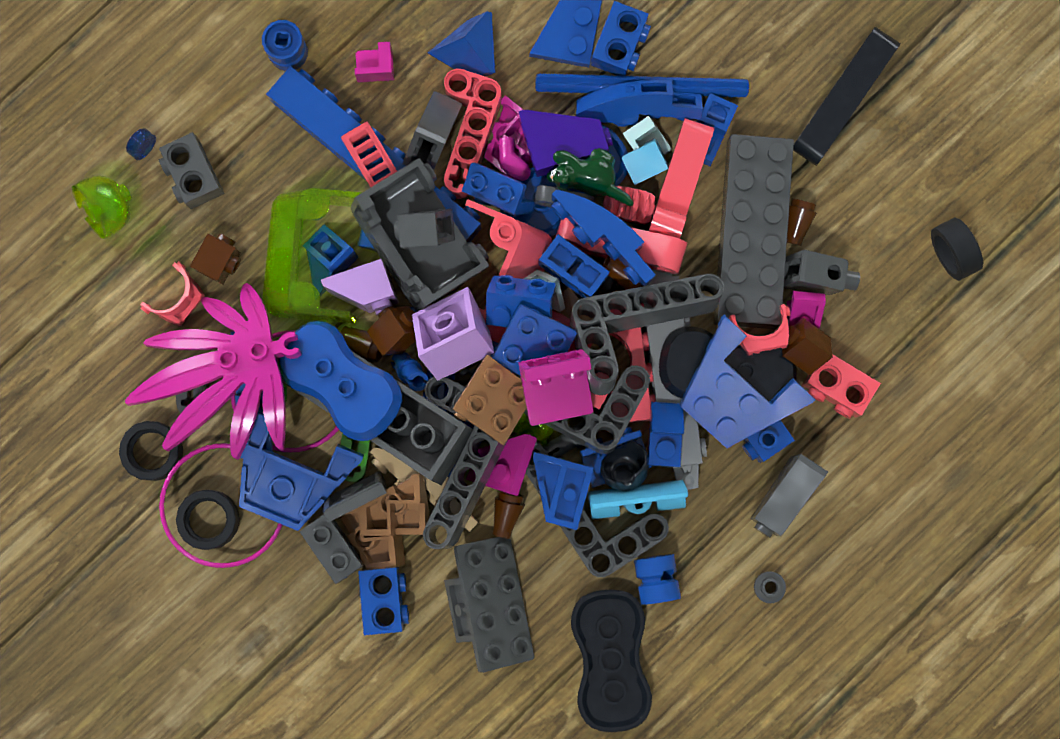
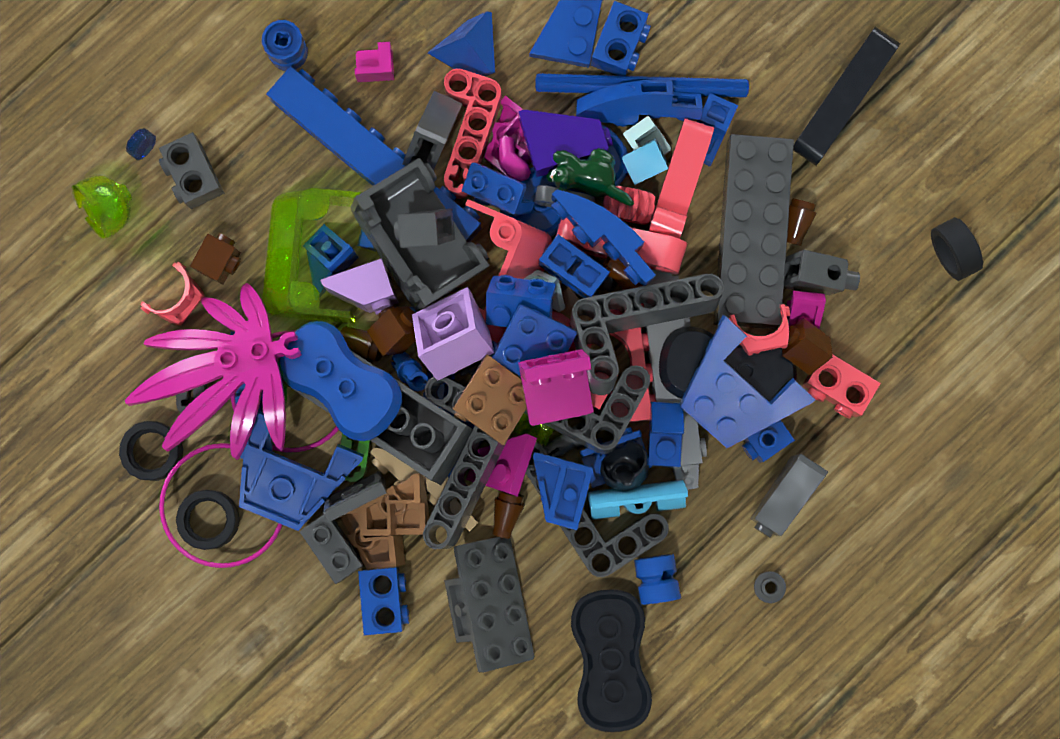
(356, 135): coral slope -> none

